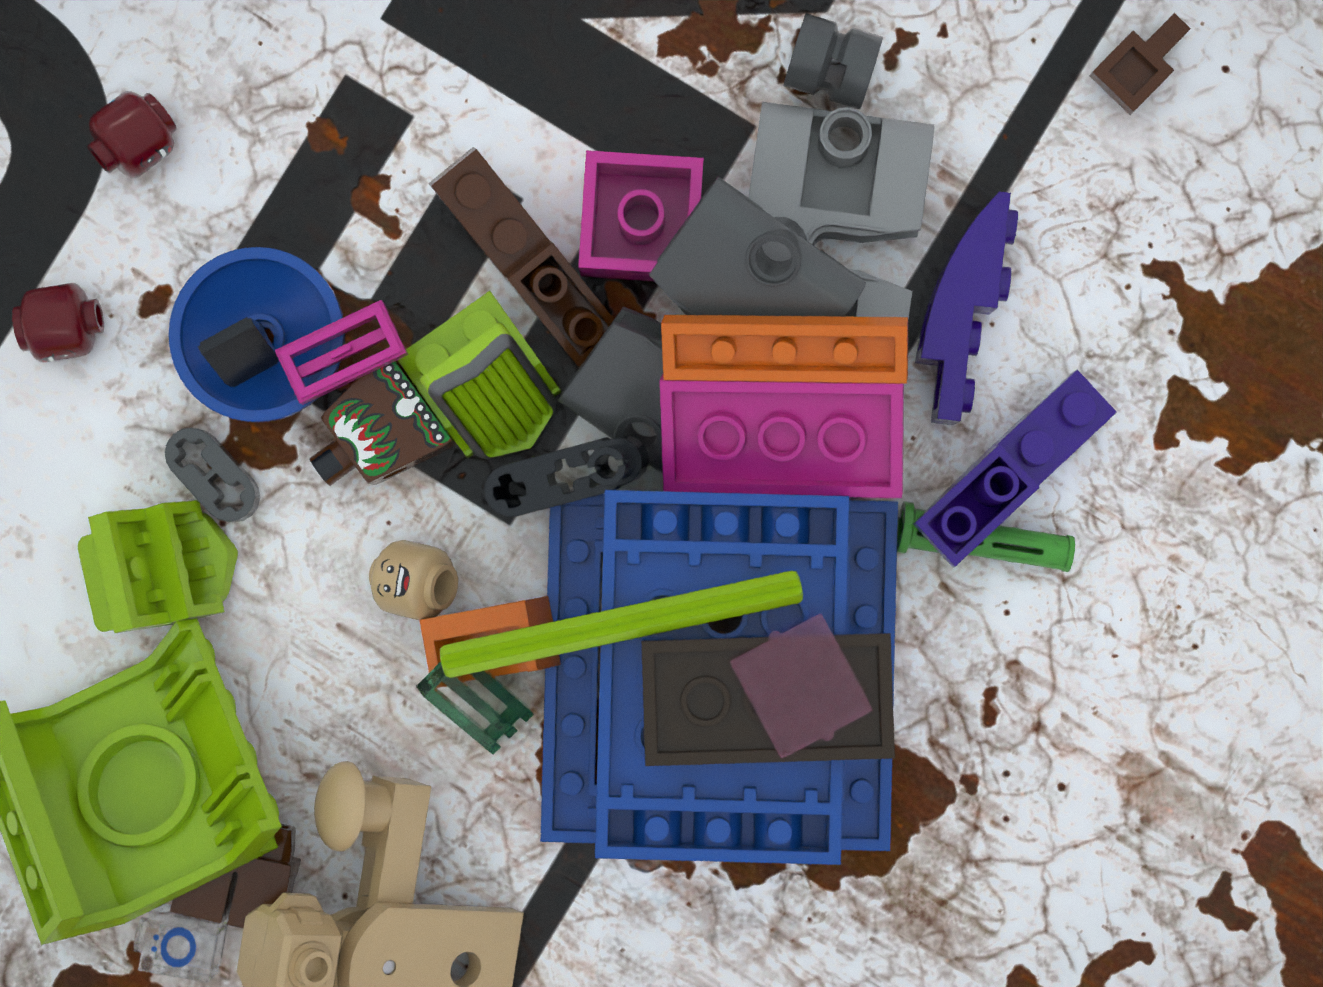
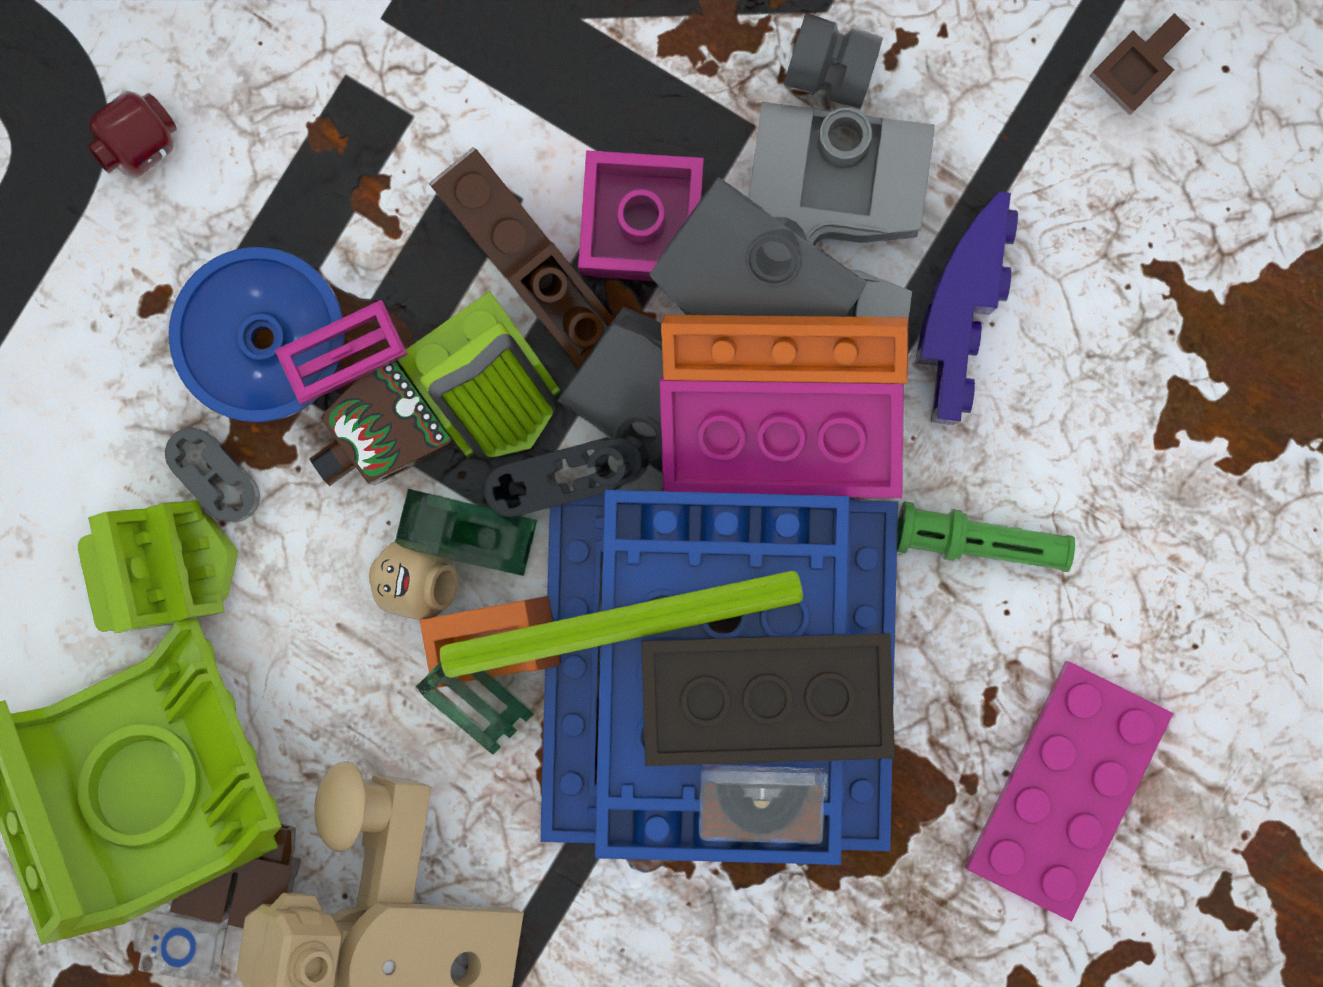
(57, 322): dark red head -> none
(239, 352): black slope -> none
(465, 532): none -> clear green slope
(762, 804): none -> clear panel
(801, 685): clear pink piece -> none
(1014, 468): dark purple slope -> none
(1068, 790): none -> dark pink plate

